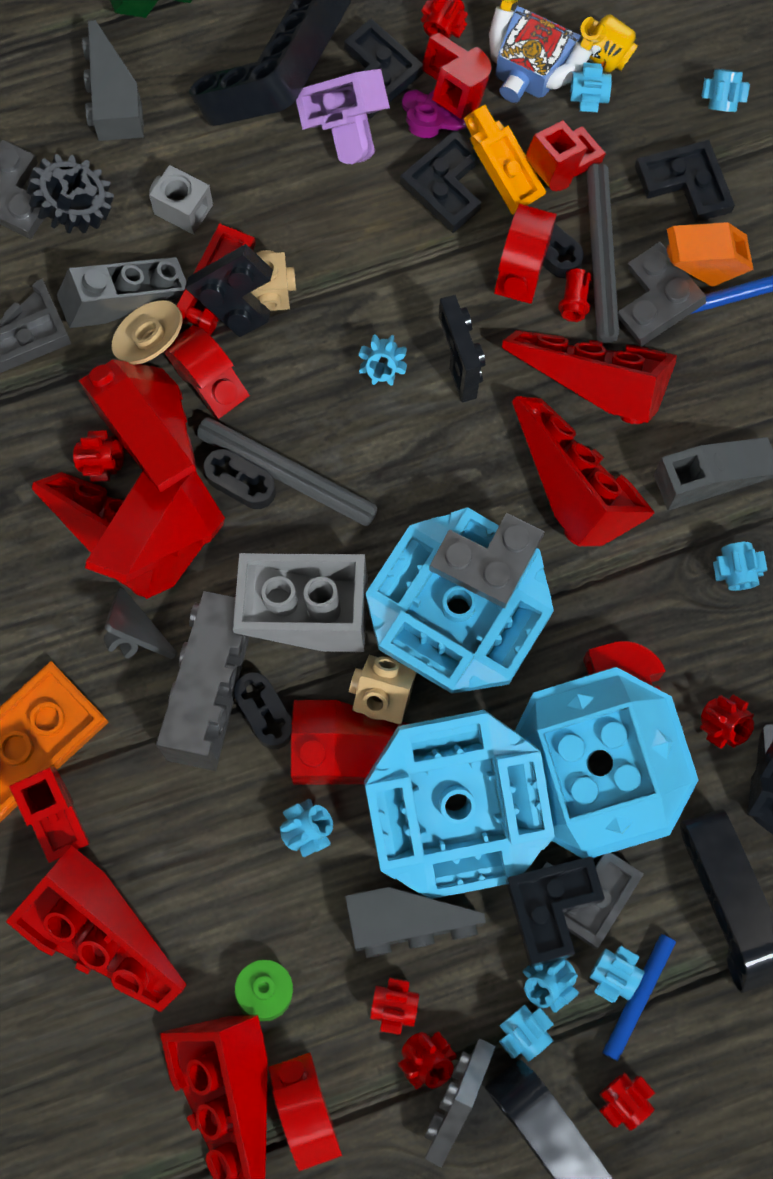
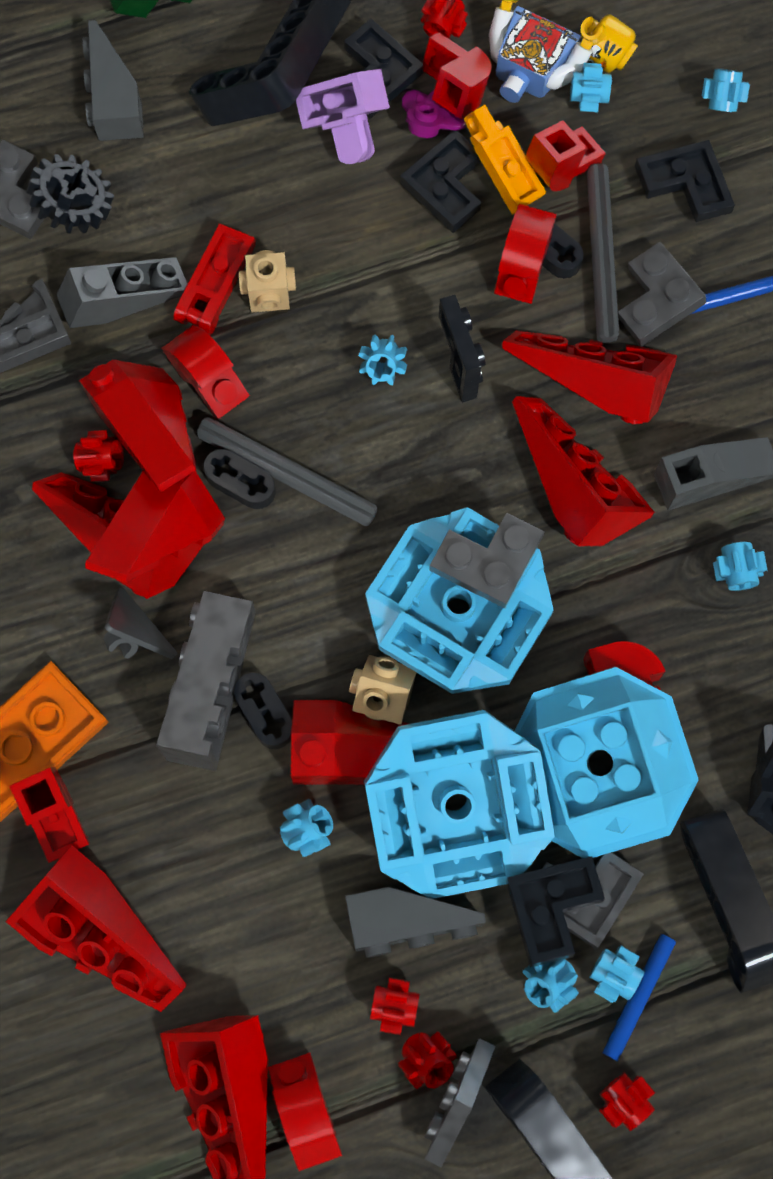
(147, 332): tan dish -> none
(186, 212): light grey brick -> none
(227, 289): black plate -> none
(264, 990): bright green wheel -> none
(303, 600): light grey slope -> none
(526, 1033): medium azure gear -> none
(575, 305): red pin -> none
(710, 251): orange slope -> none
(727, 721): red gear -> none

